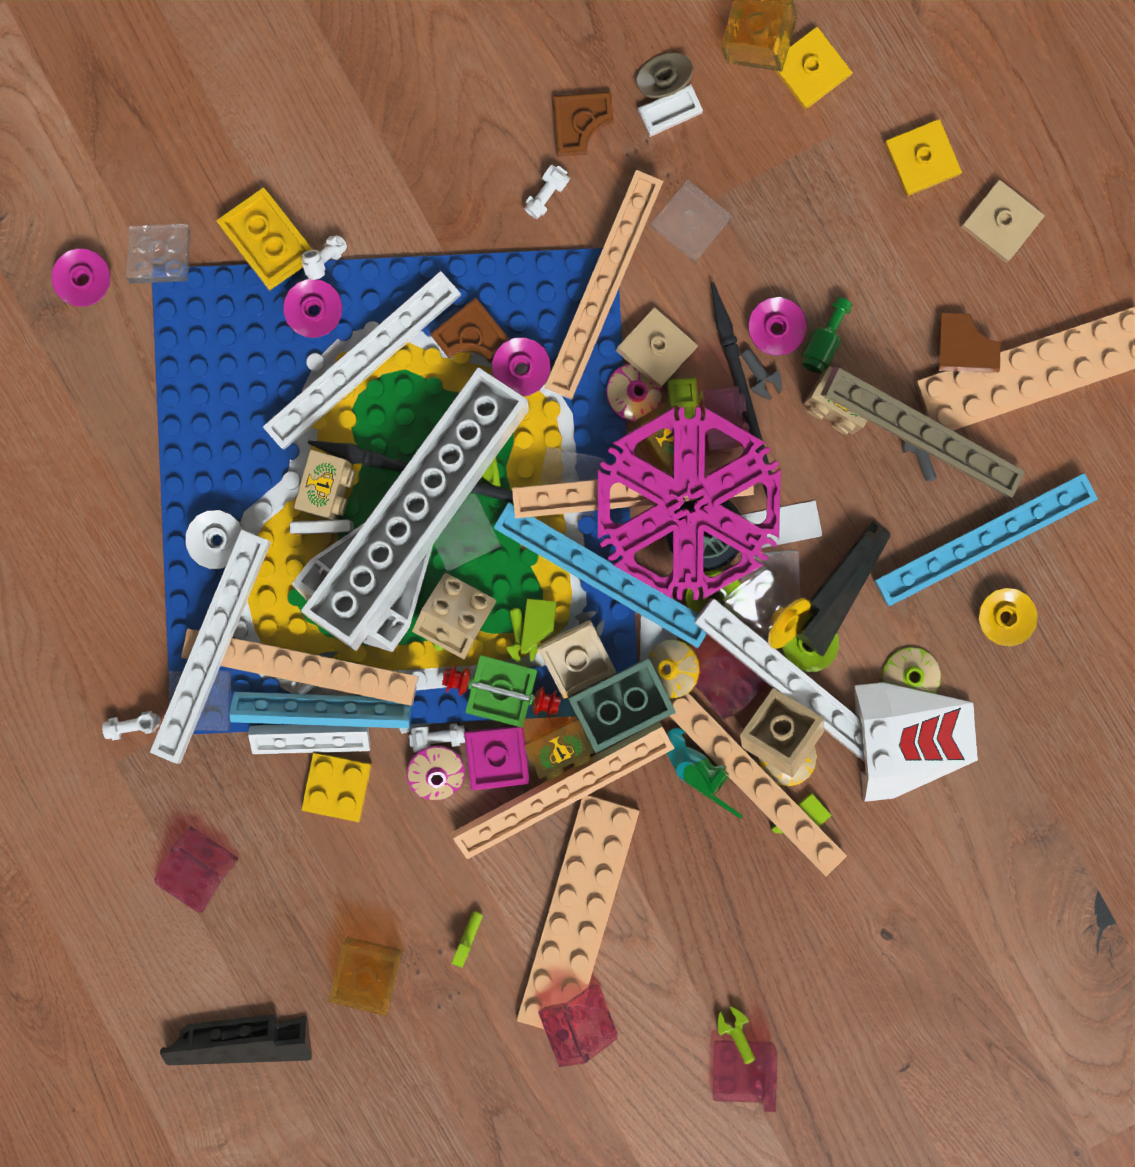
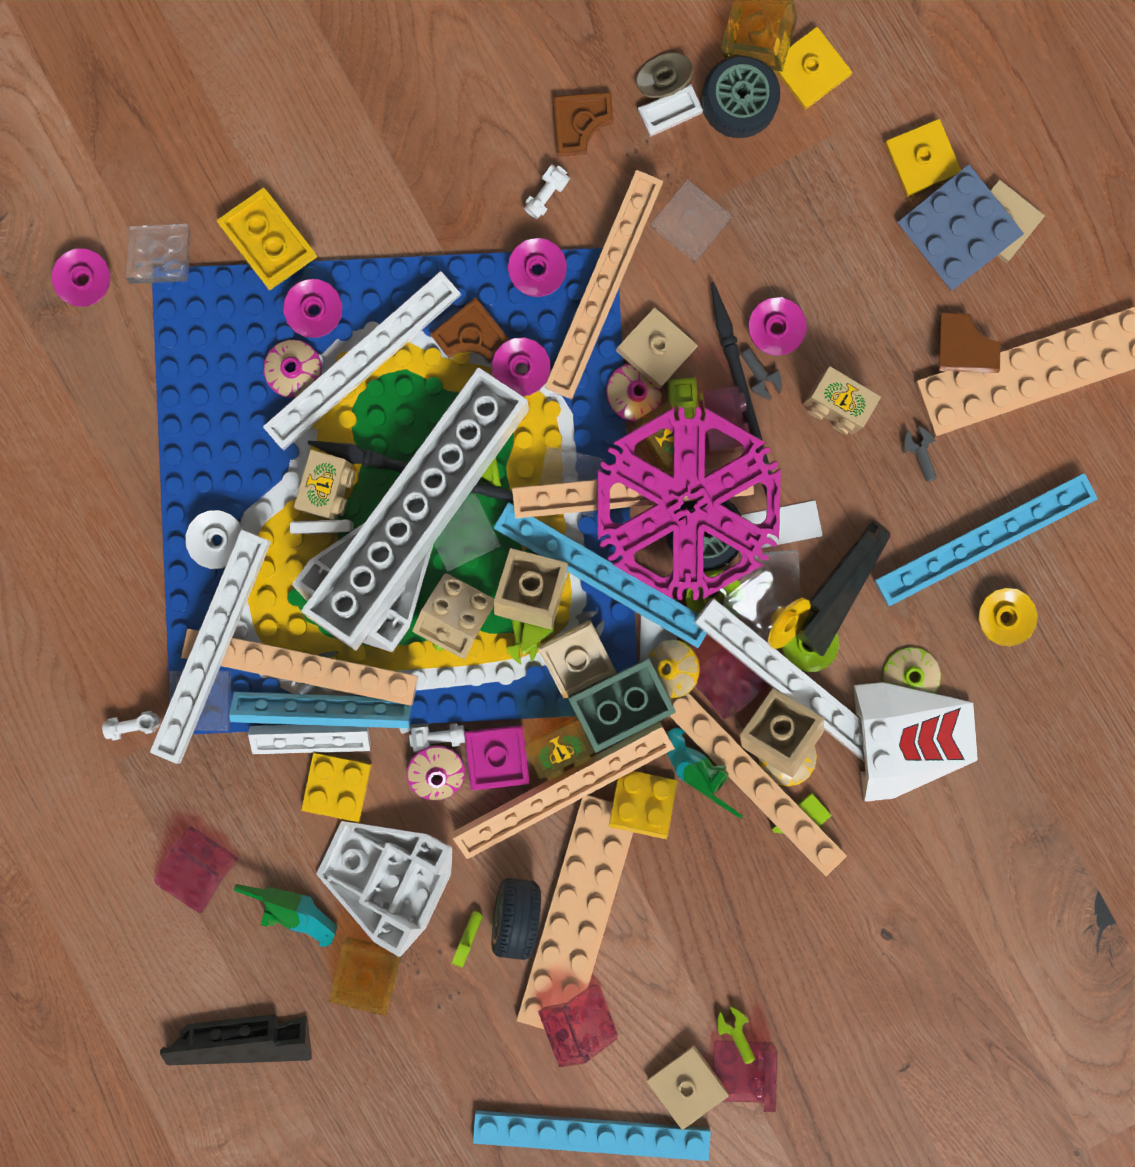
(291, 383): none -> tan dish
(293, 912): none -> animal
(314, 261): white bar -> none
(387, 880): none -> white wedge
(501, 691): bright green plate -> none
(516, 919): none -> black wheel
(530, 588): none -> tan brick
(533, 253): none -> dark pink dish
(591, 1135): none -> medium azure plate
(643, 804): none -> yellow plate
(688, 1087): none -> tan plate
(722, 101): none -> wheel
(825, 341): green piece -> none
(922, 432): dark tan plate -> none
(960, 228): none -> sand blue plate

